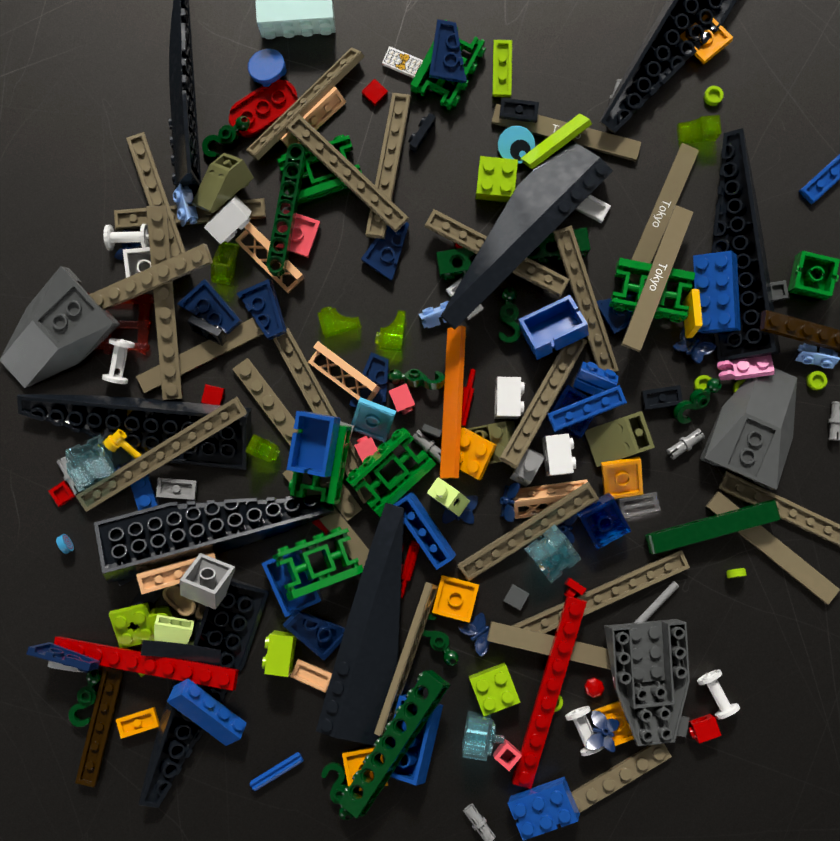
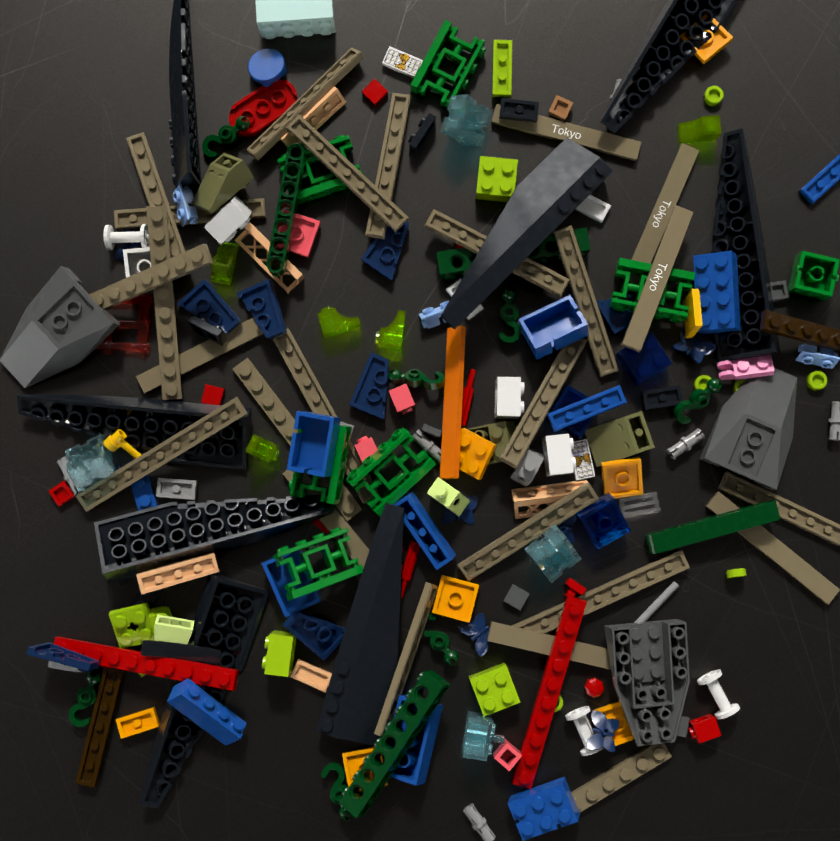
(64, 544): dark azure tile -> none
(118, 360): white hose -> none
(182, 605): tan tile -> none
(206, 581): light grey slope -> none
(276, 771): blue axle -> none
(344, 366): light nougat fence -> none
(373, 419): medium azure tile -> none
(446, 53): dark blue wing -> none
(466, 121): none -> clear light blue brick
(509, 493): dark blue piece -> none
(515, 143): medium azure tile -> none
(556, 141): lime tile -> none
(560, 108): none -> medium nougat plate
(584, 464): none -> tile
(594, 379): blue brick -> none
(645, 363): none -> clear blue brick

